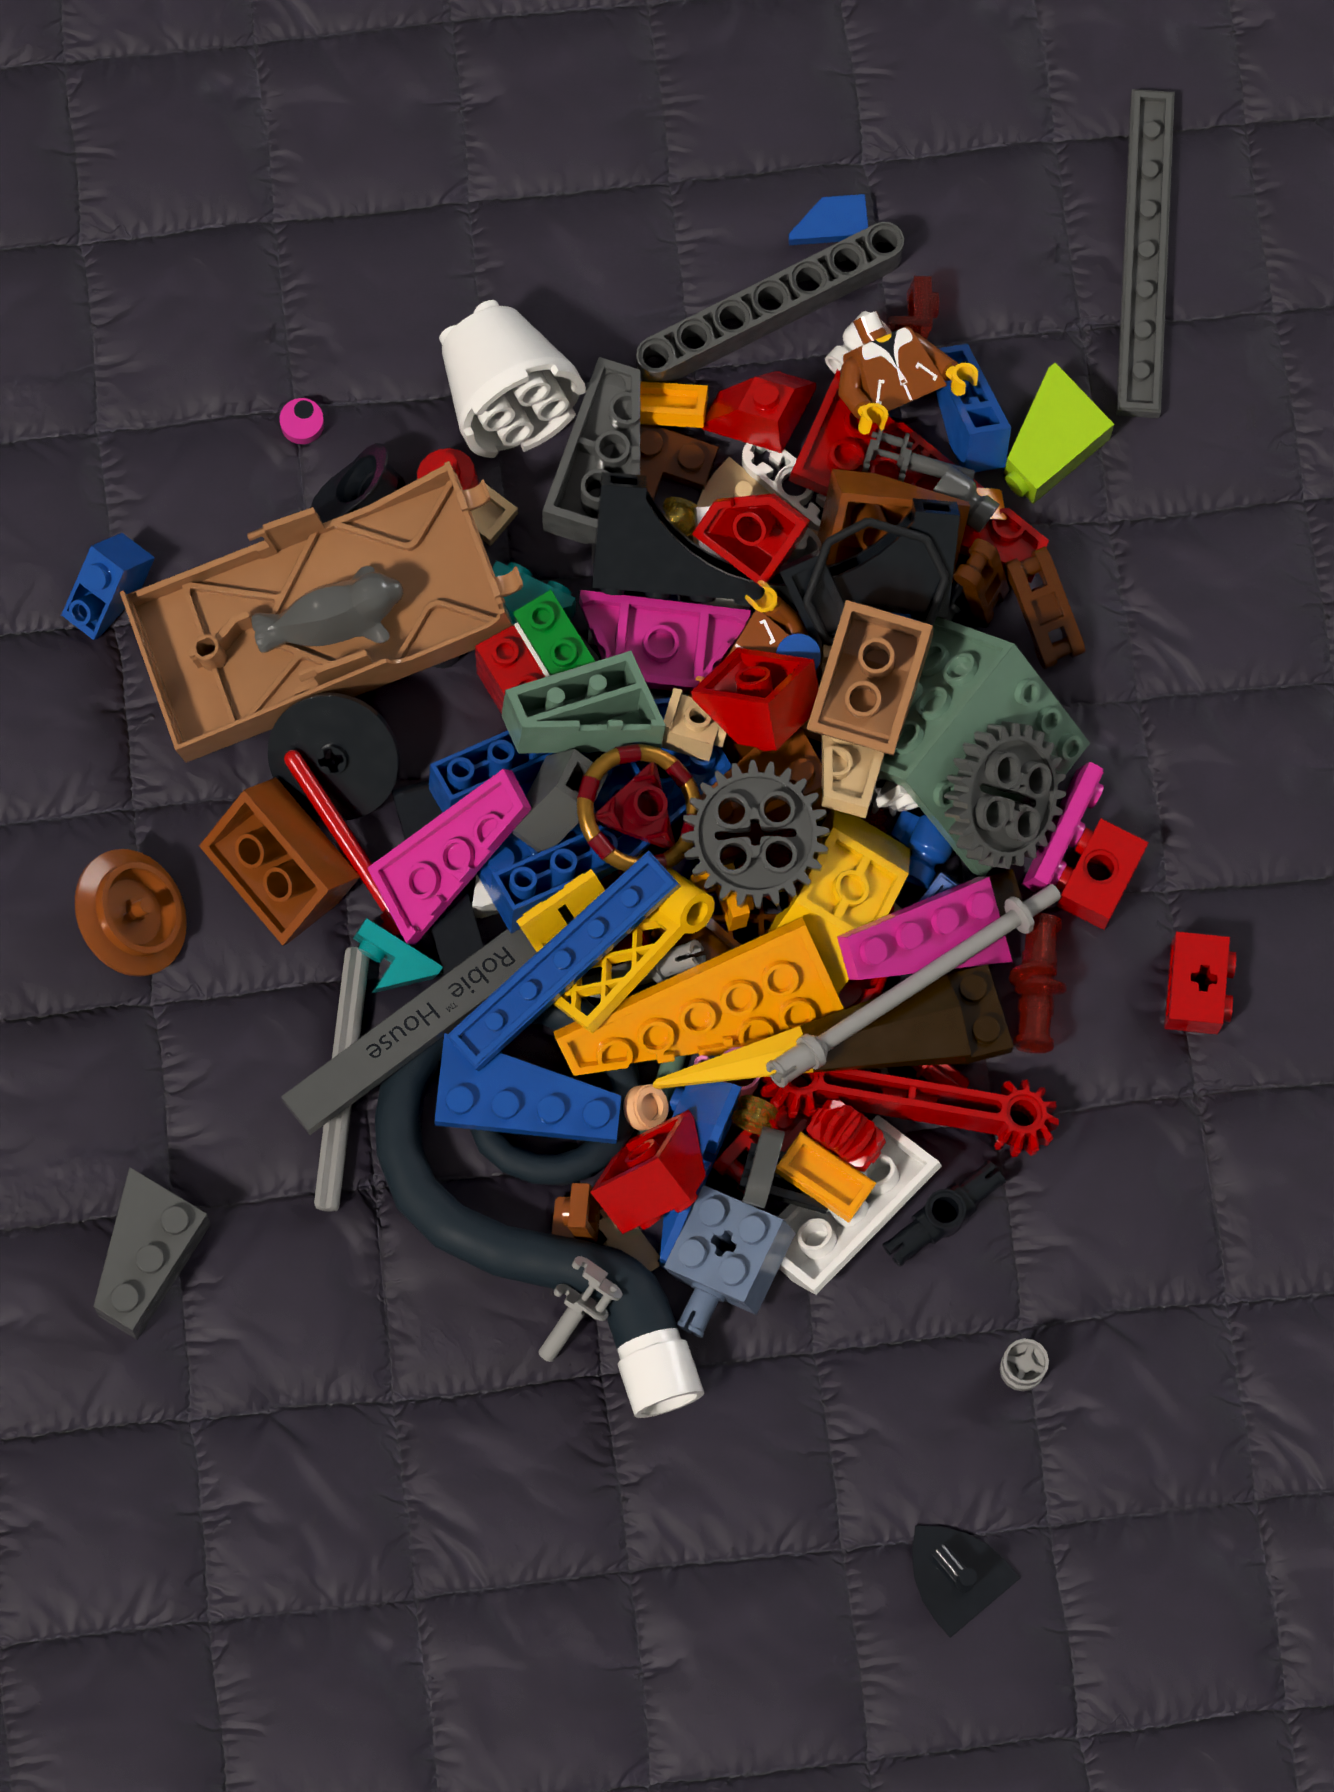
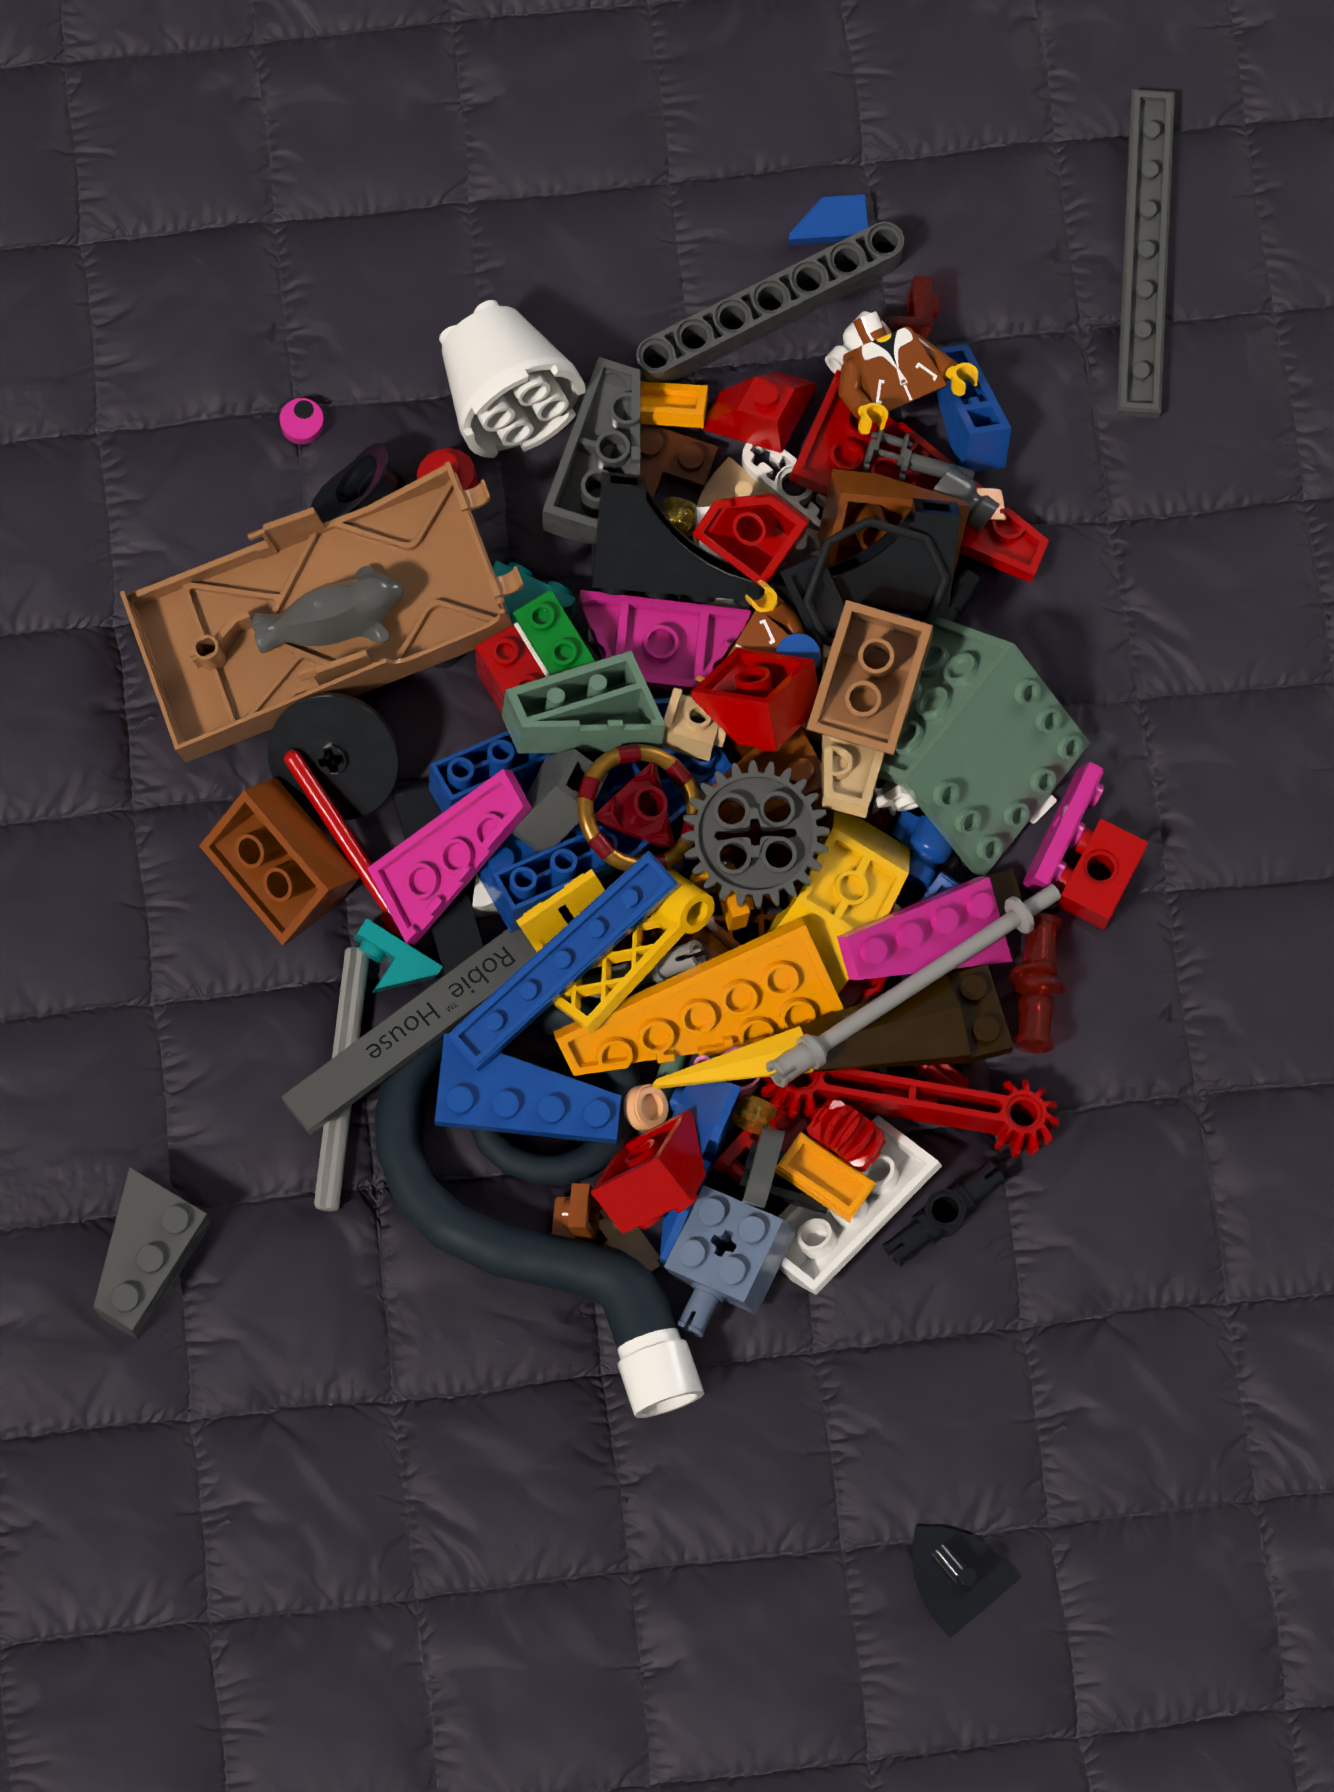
(107, 570): blue slope -> none
(130, 912): dark orange piece -> none
(494, 516): tan plate -> none
(579, 1304): light grey piece -> none
(982, 582): reddish brown plate -> none
(993, 826): dark grey gear -> none
(1027, 1356): light grey wheel -> none
(1045, 607): reddish brown plate -> none
(1055, 437): lime slope -> none
(1187, 1006): red brick -> none

